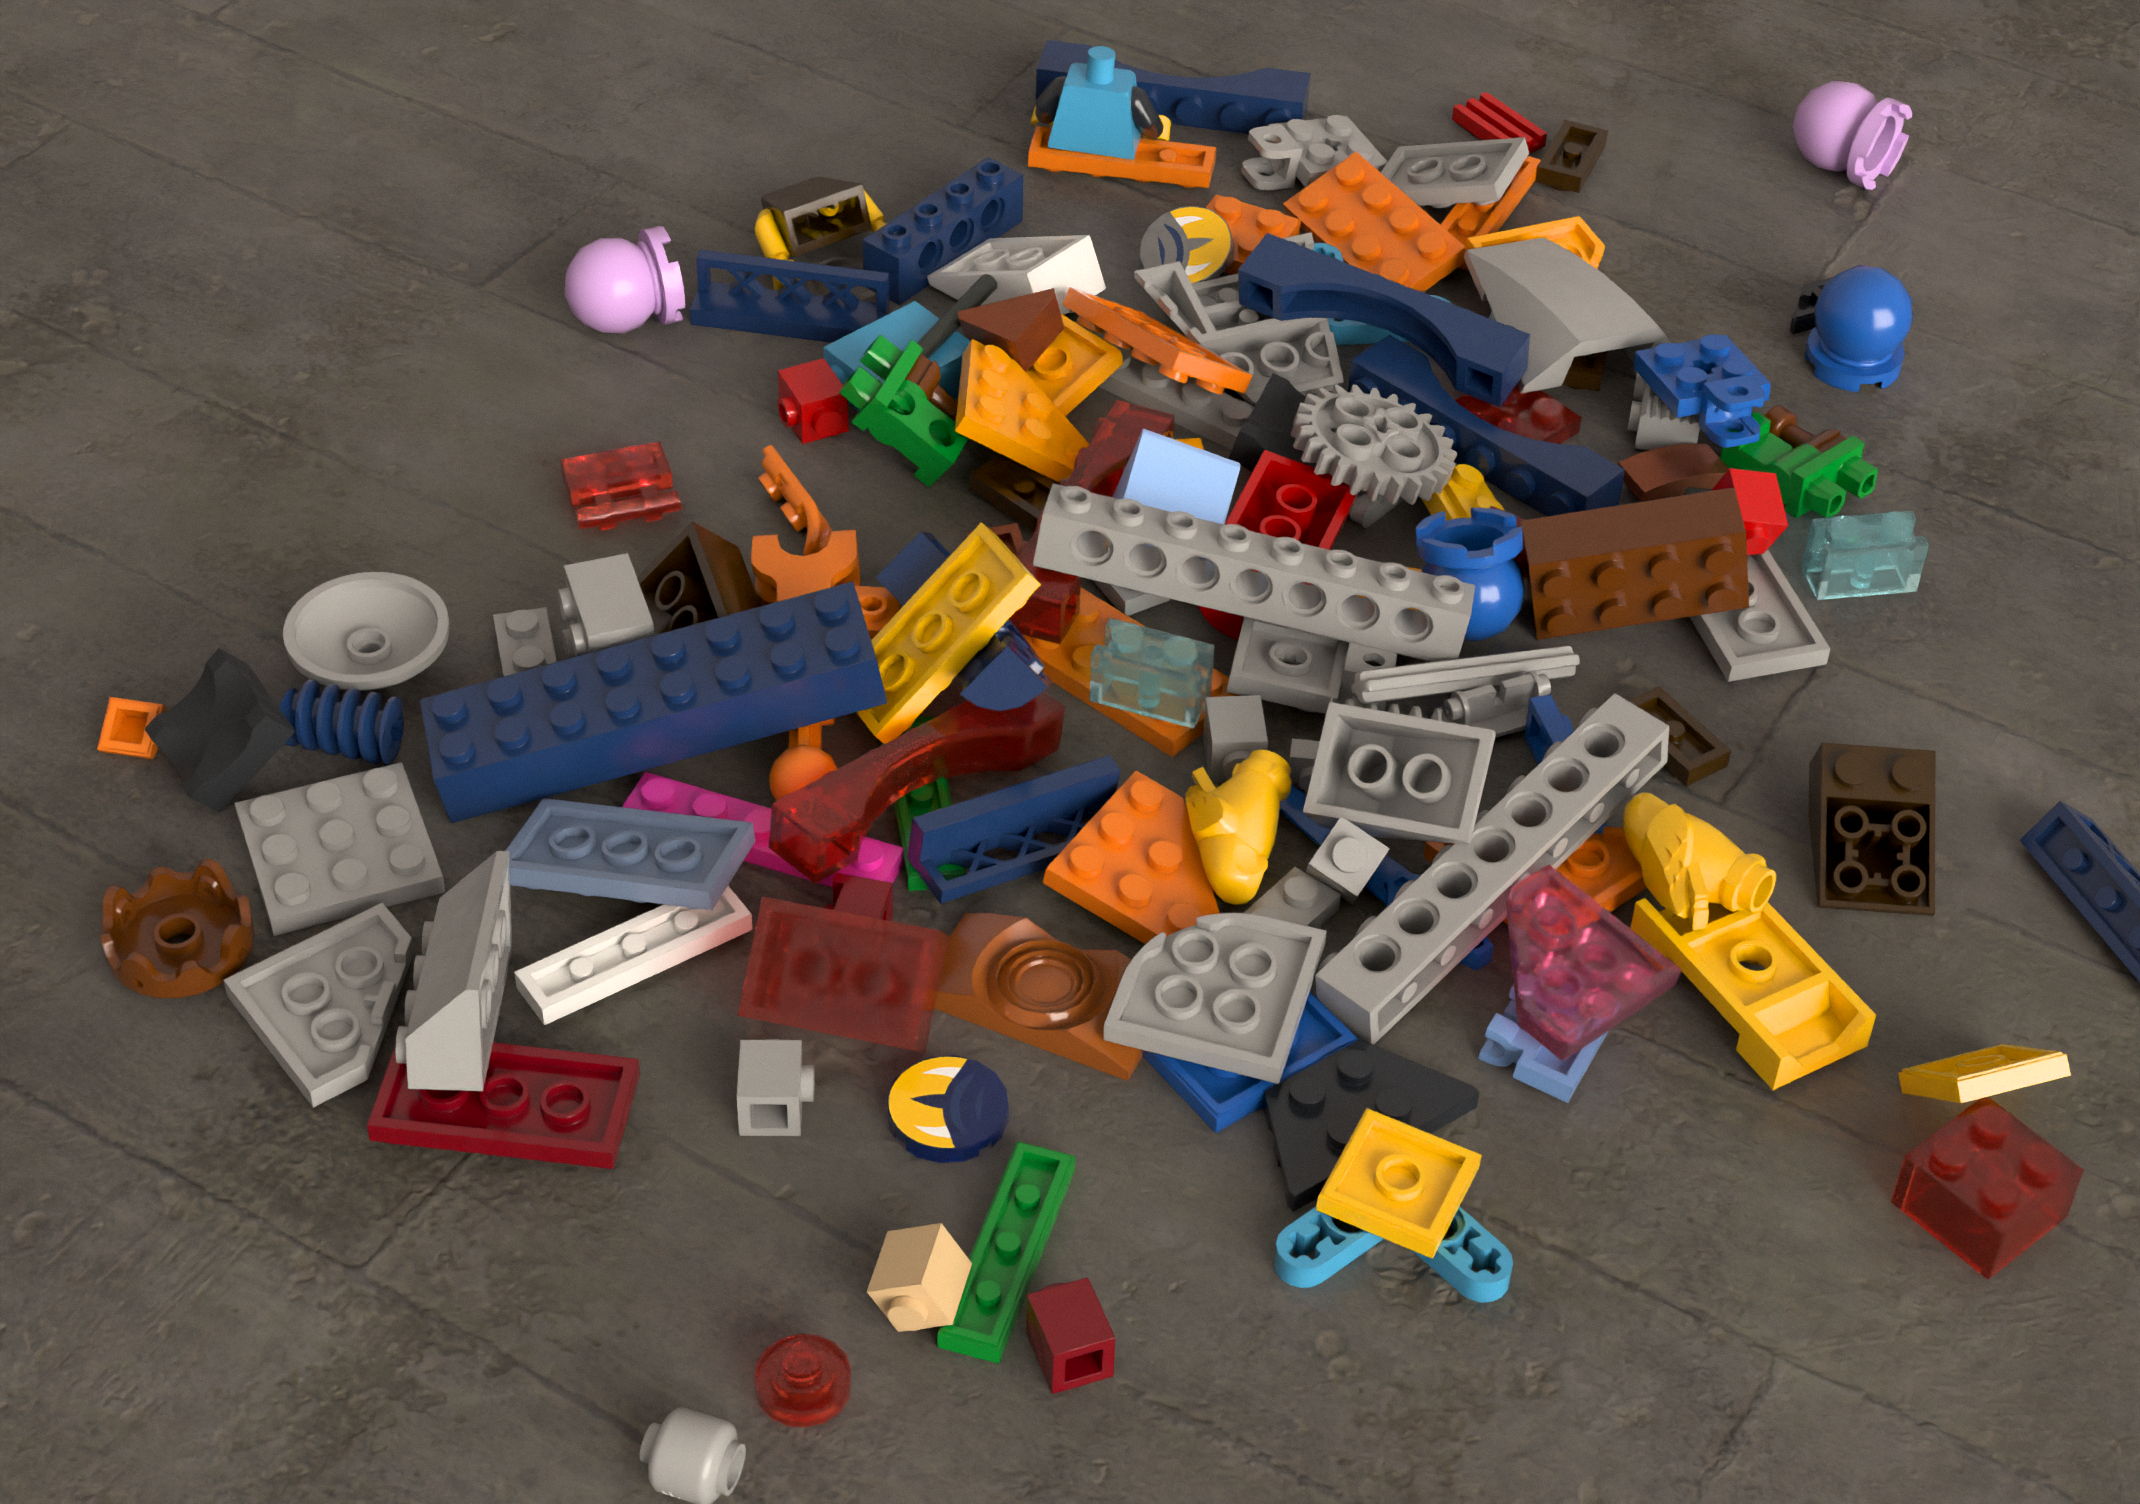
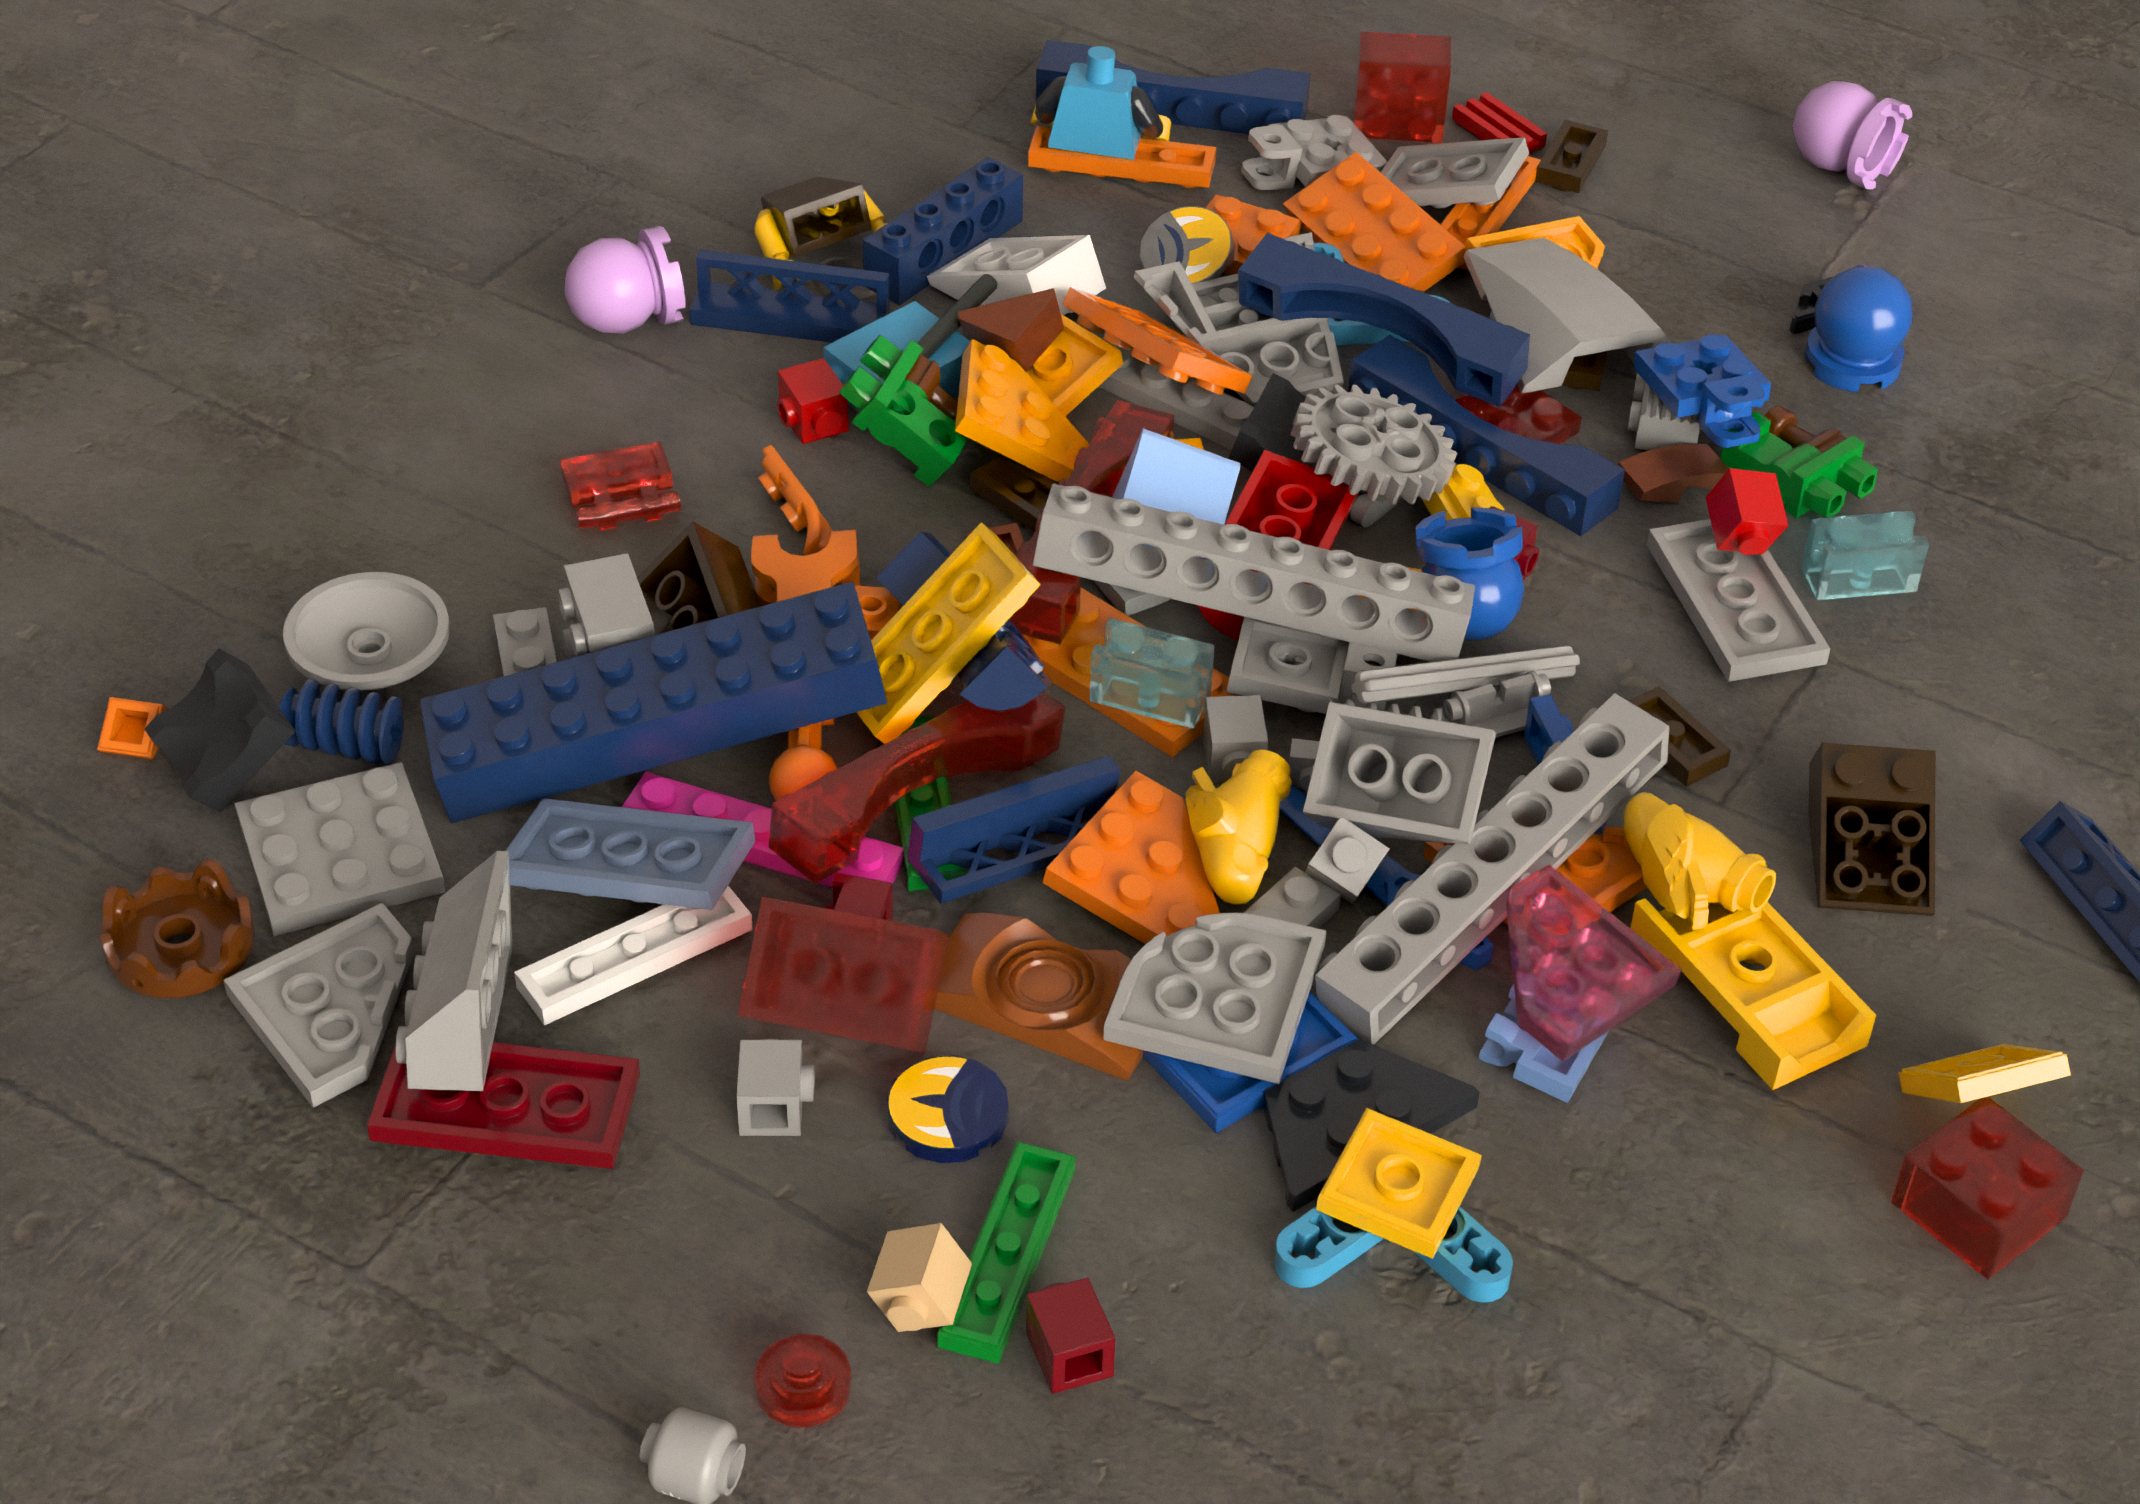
(1402, 86): none -> clear red brick
(1636, 563): reddish brown brick -> none

